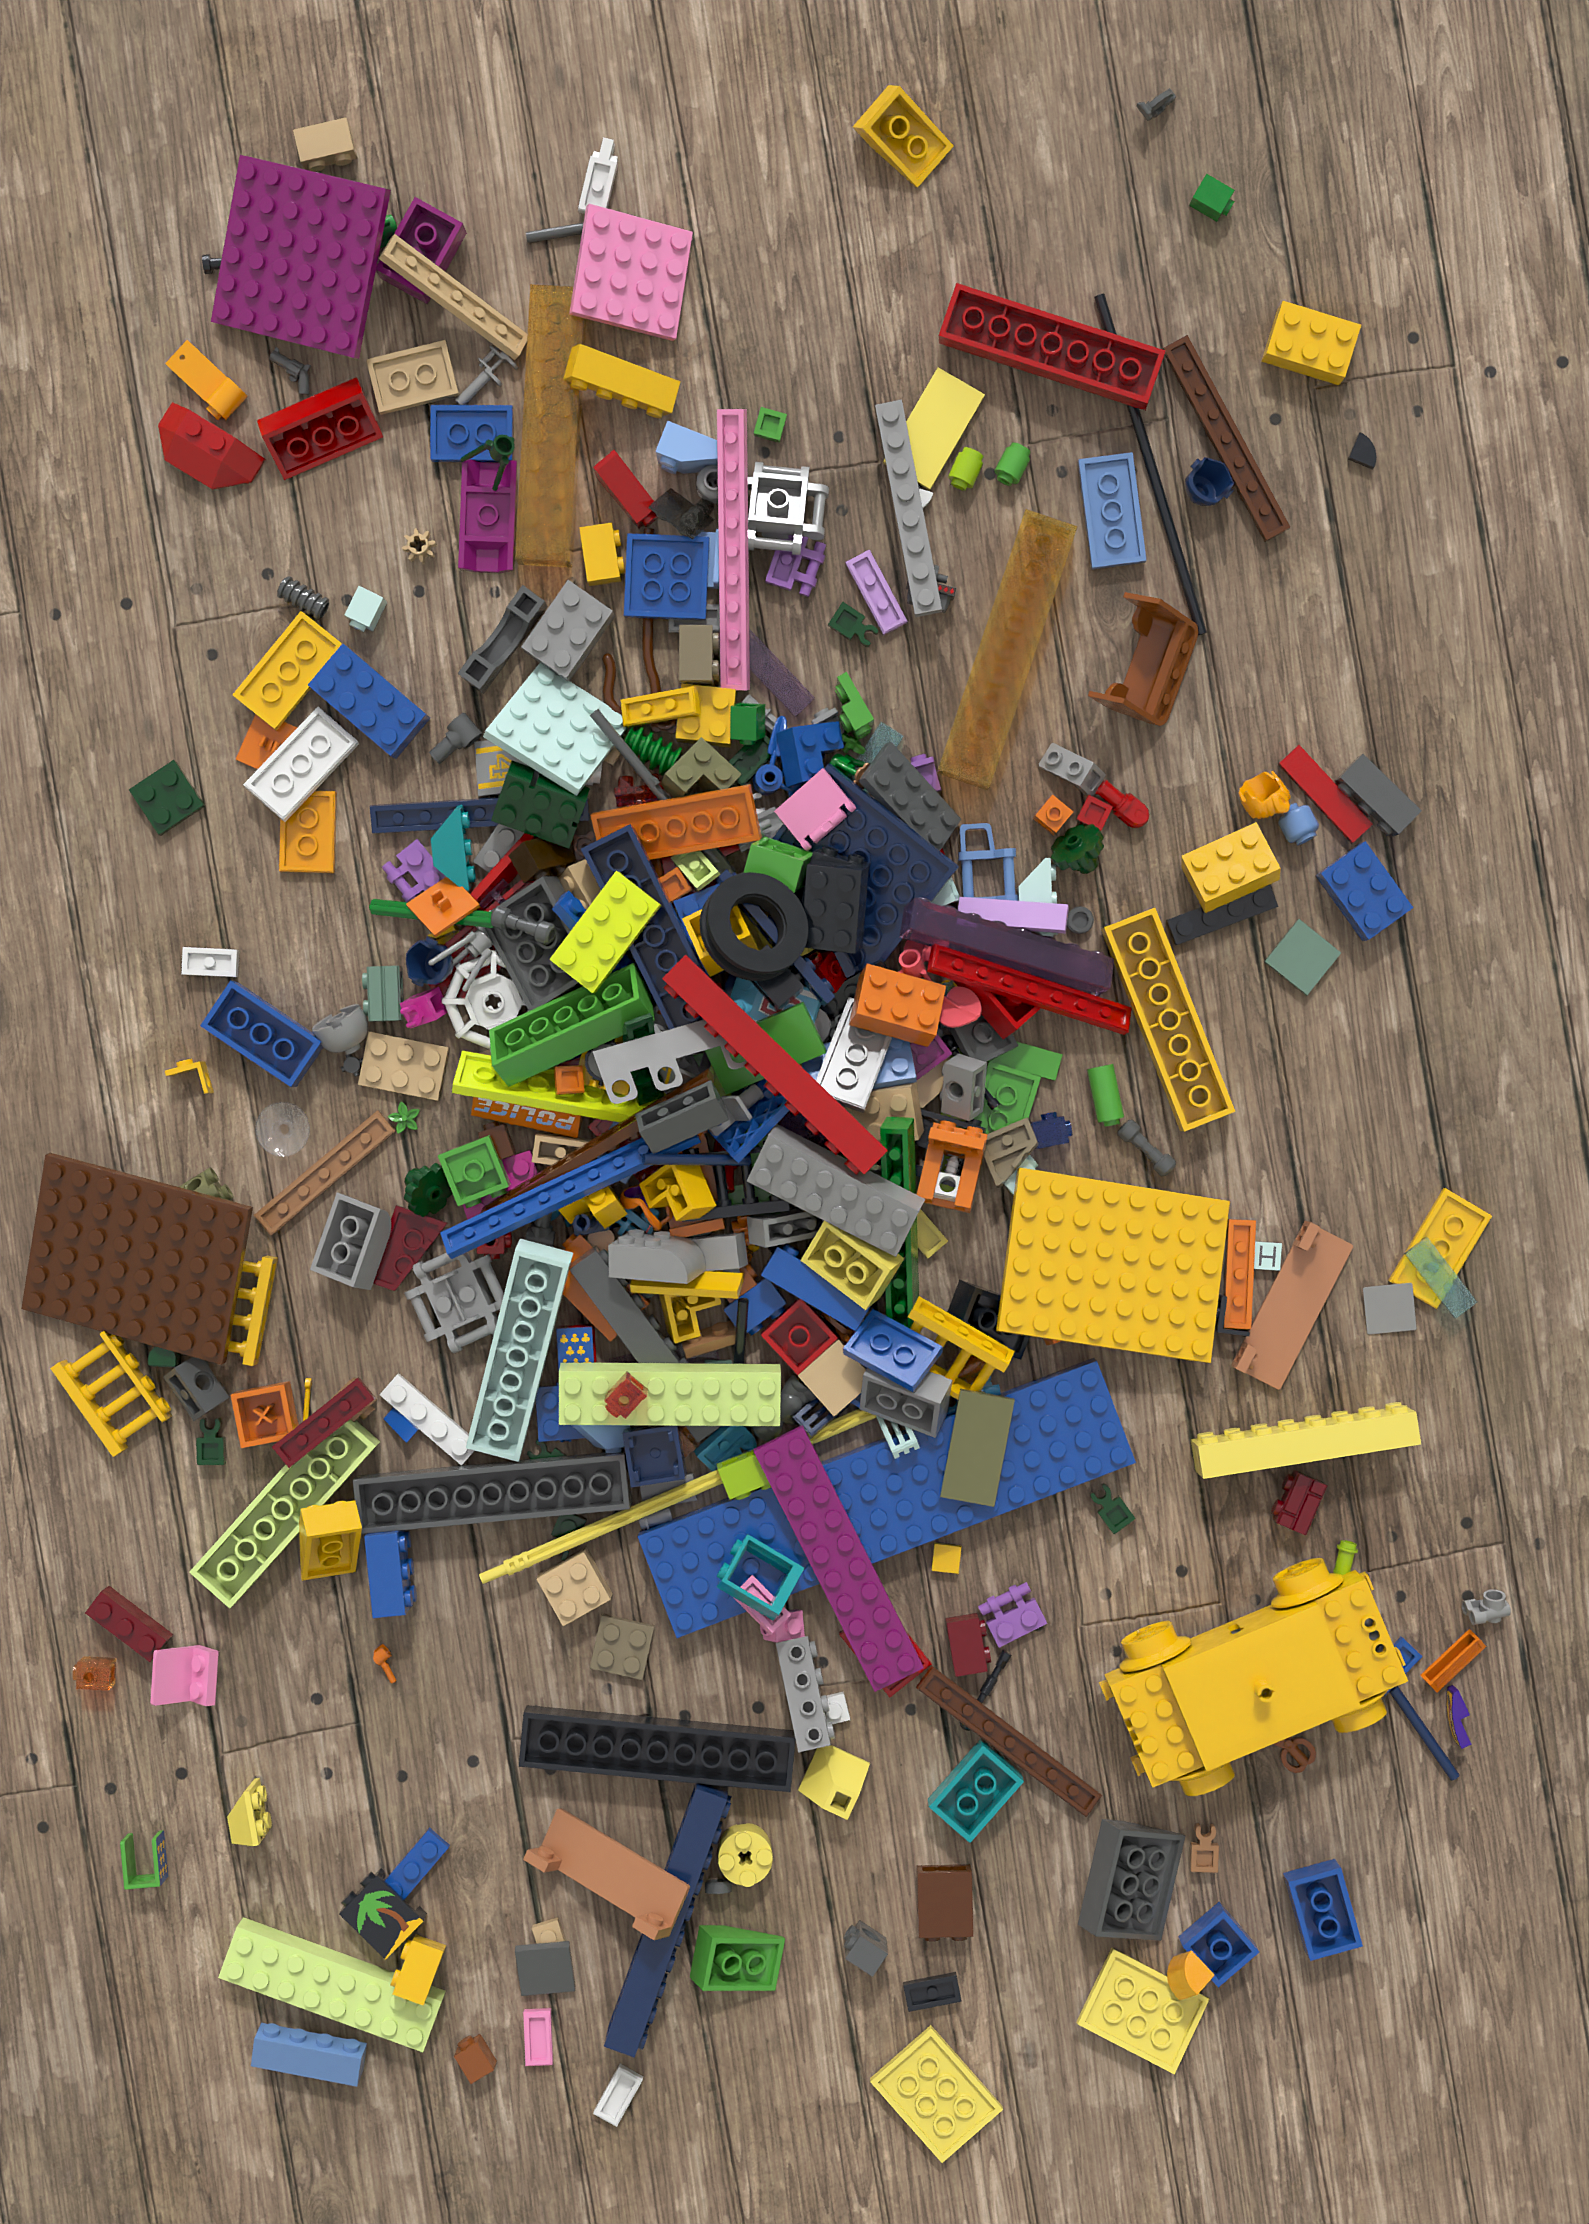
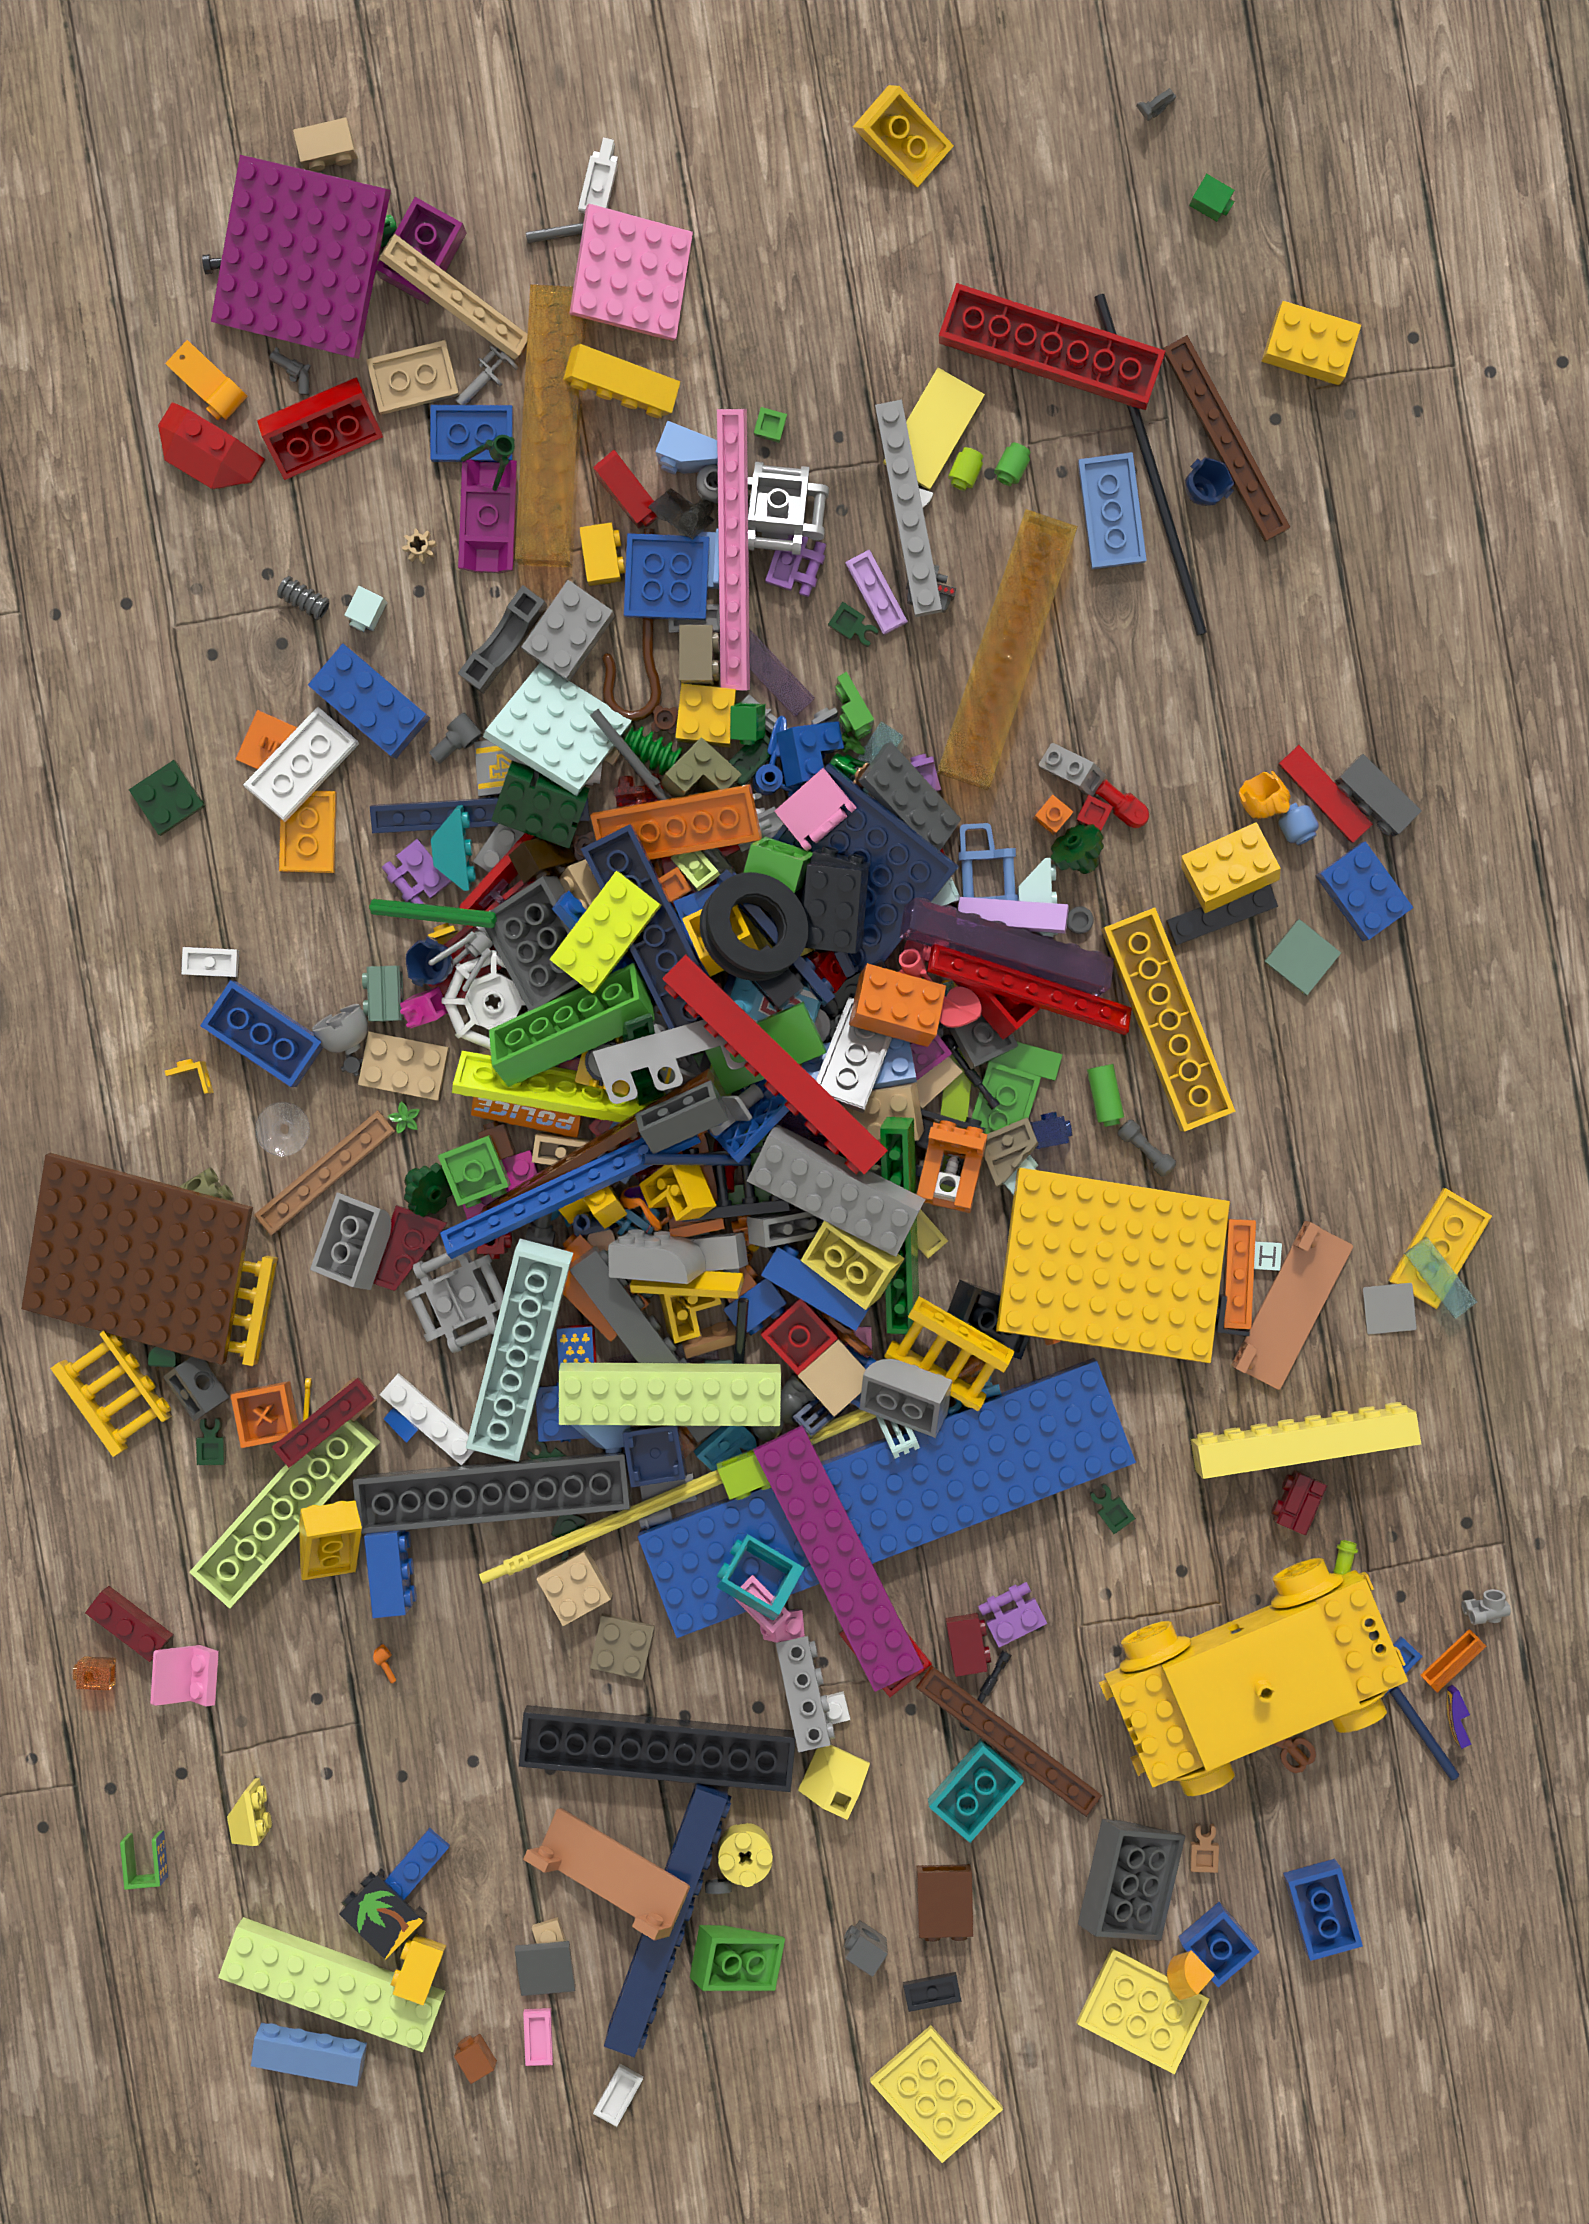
(286, 670): yellow plate -> none
(442, 906): orange piece -> none
(503, 918): dark grey piece -> none
(569, 1080): orange tile -> none
(628, 1387): clear red brick -> none
(660, 706): yellow tile -> none
(892, 1350): blue plate -> none
(946, 1558): yellow tile -> none
(963, 1087): light grey brick -> none
(977, 1447): olive tile -> none
(1157, 662): dark orange windscreen -> none
(1363, 452): black tile -> none

